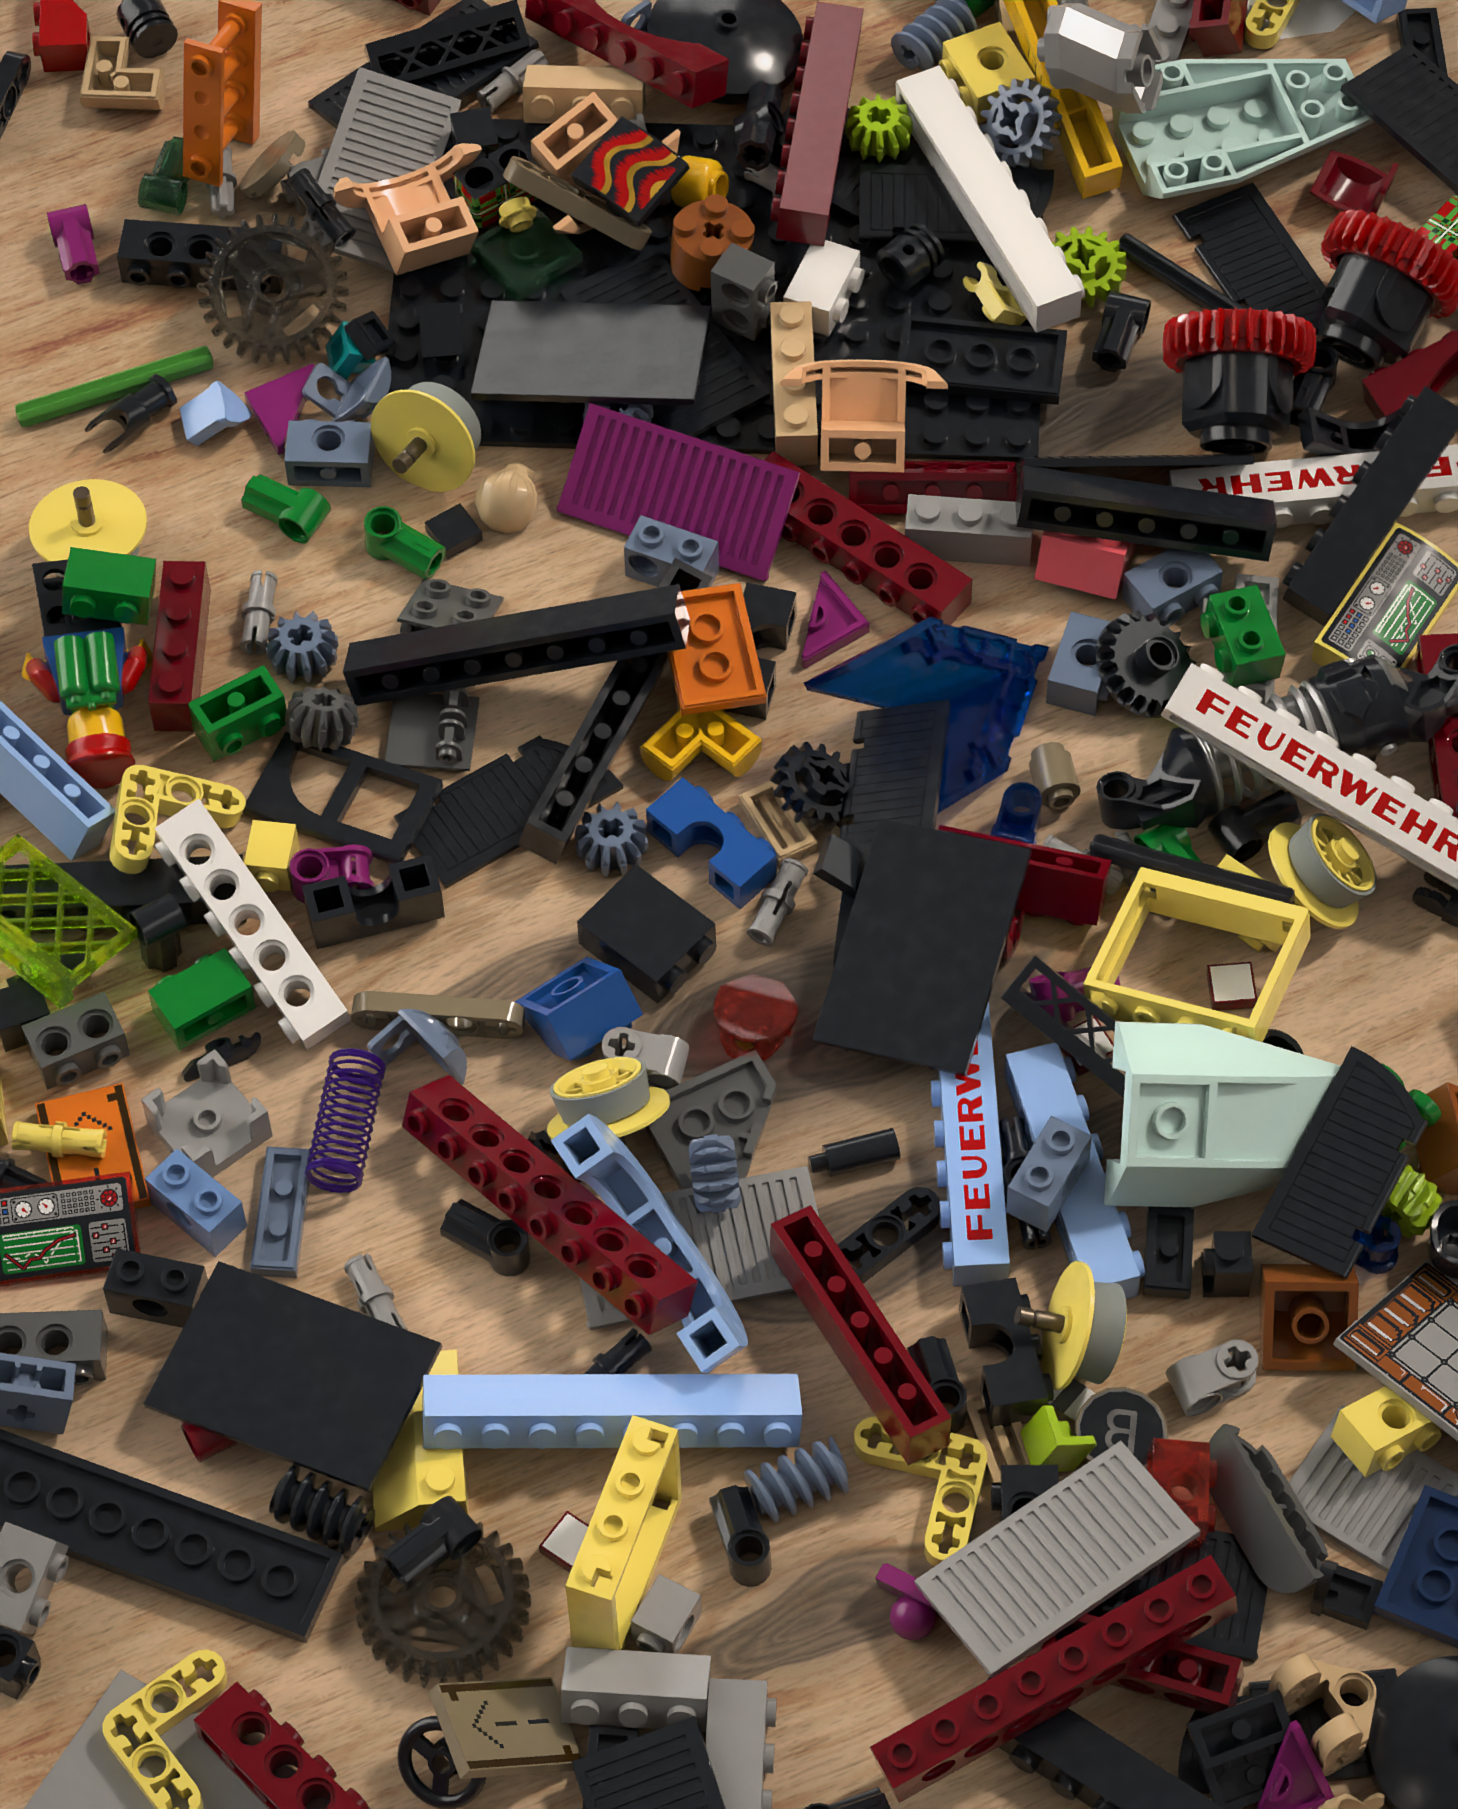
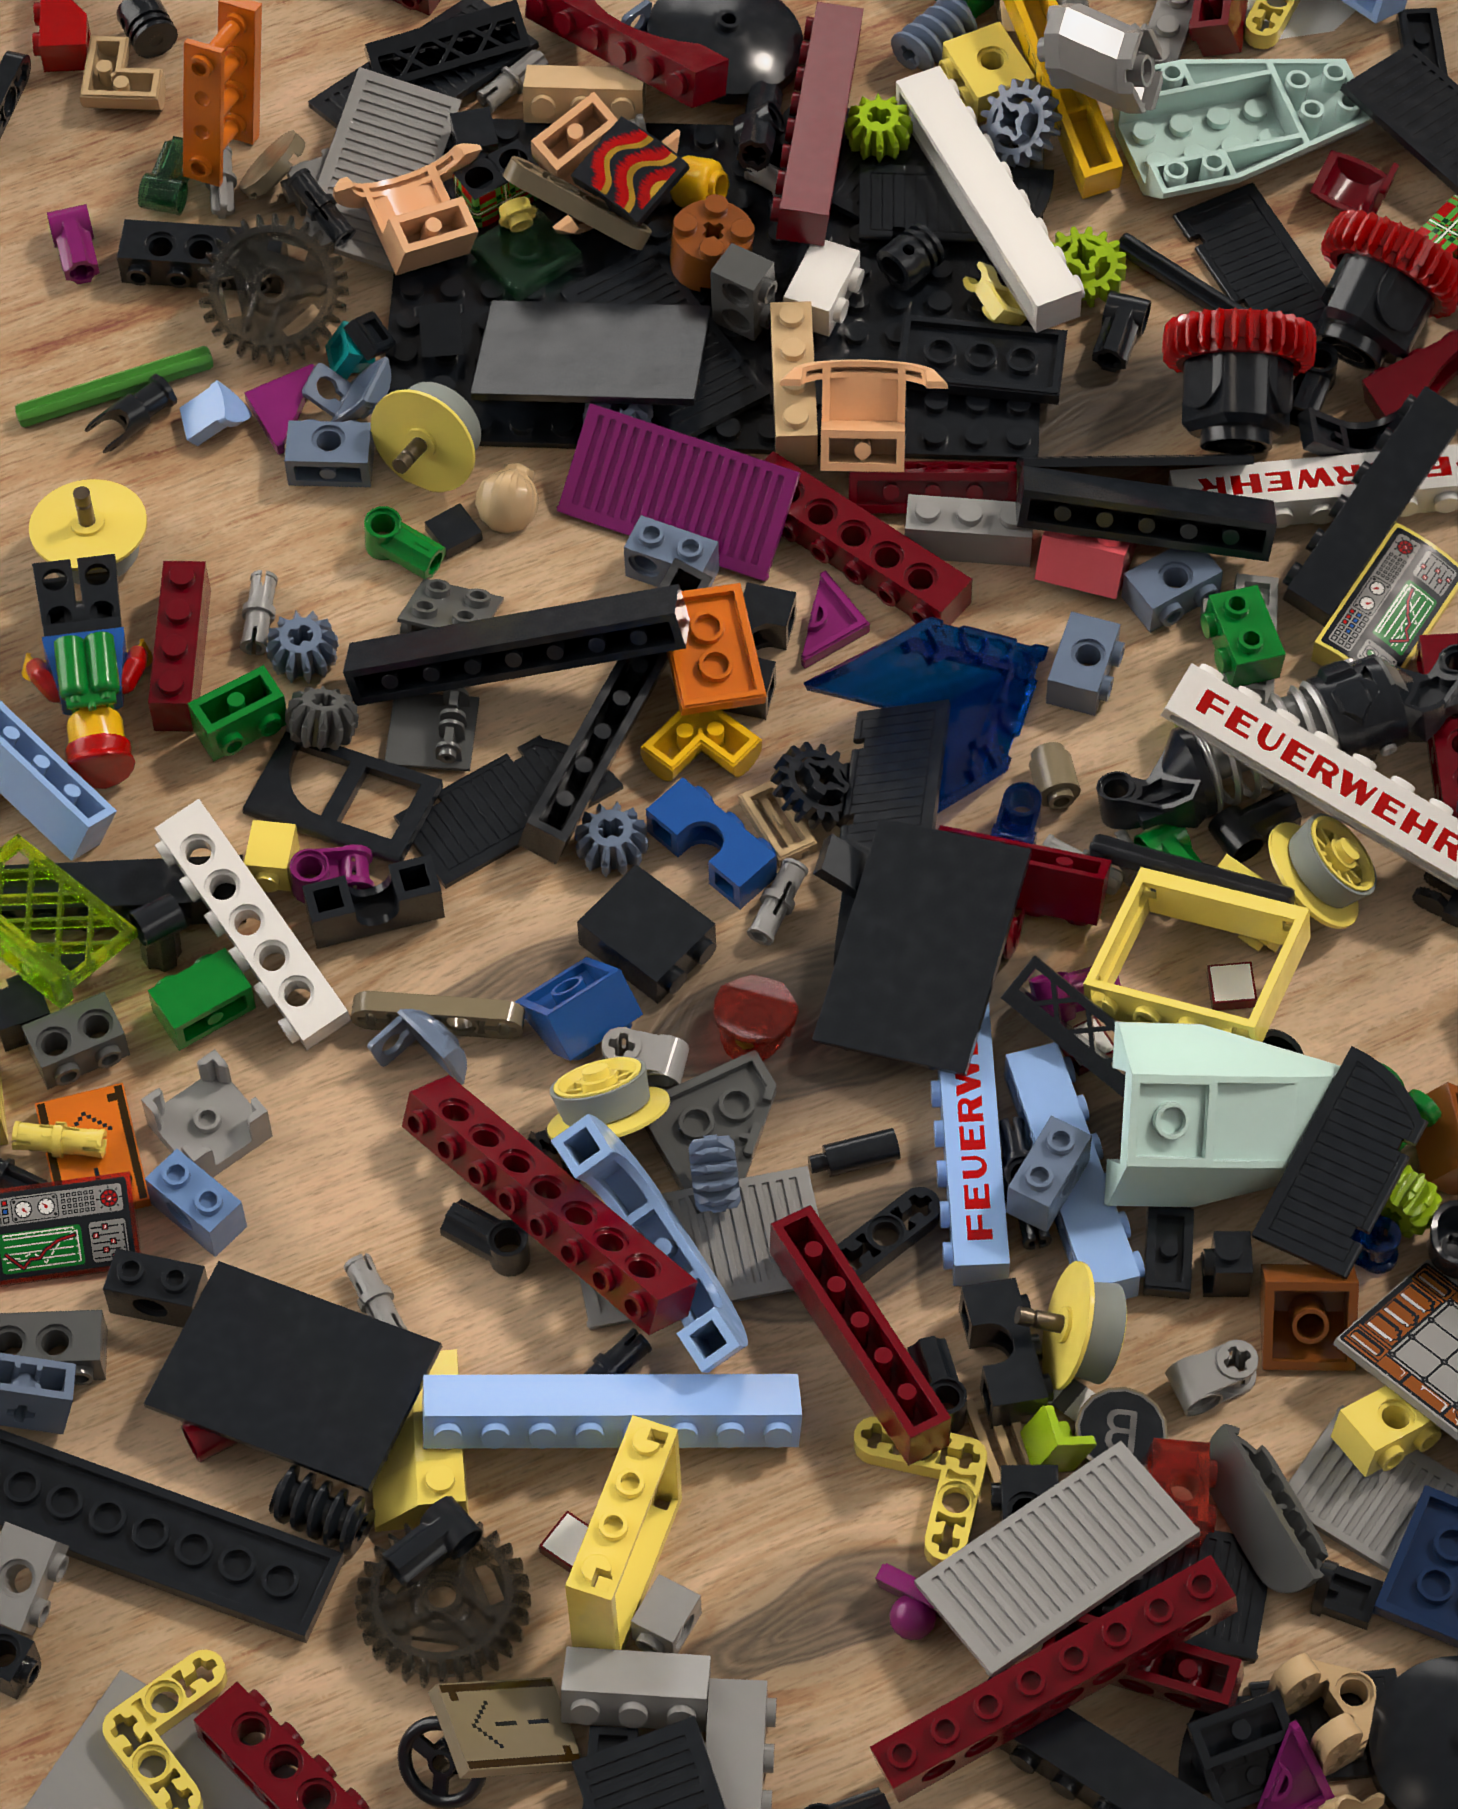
(108, 586): green brick -> none
(159, 799): light yellow beam -> none
(229, 1052): black piece -> none
(281, 1213): sand blue tile -> none
(295, 512): green piece -> none
(336, 1164): dark purple piece -> none
(741, 1535): black piece -> none
(797, 1480): sand blue piece -> none
(1141, 662): black gear -> none

